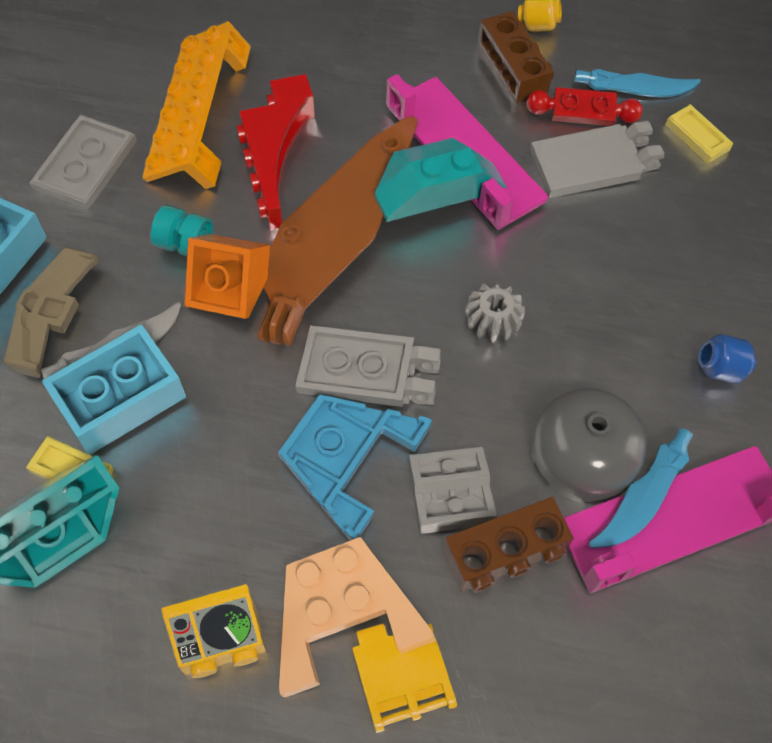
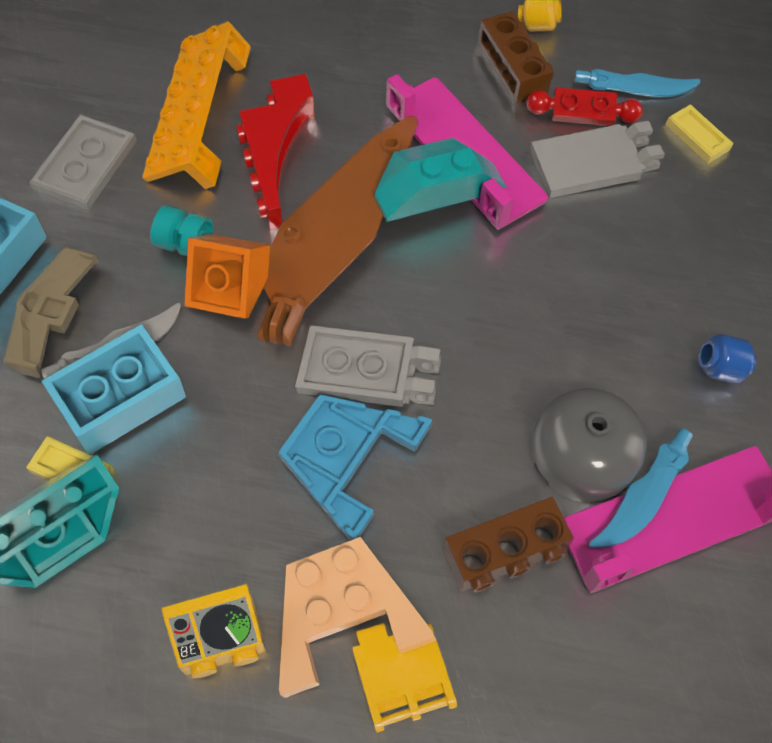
(451, 489): light grey slope -> none
(494, 312): light grey gear -> none

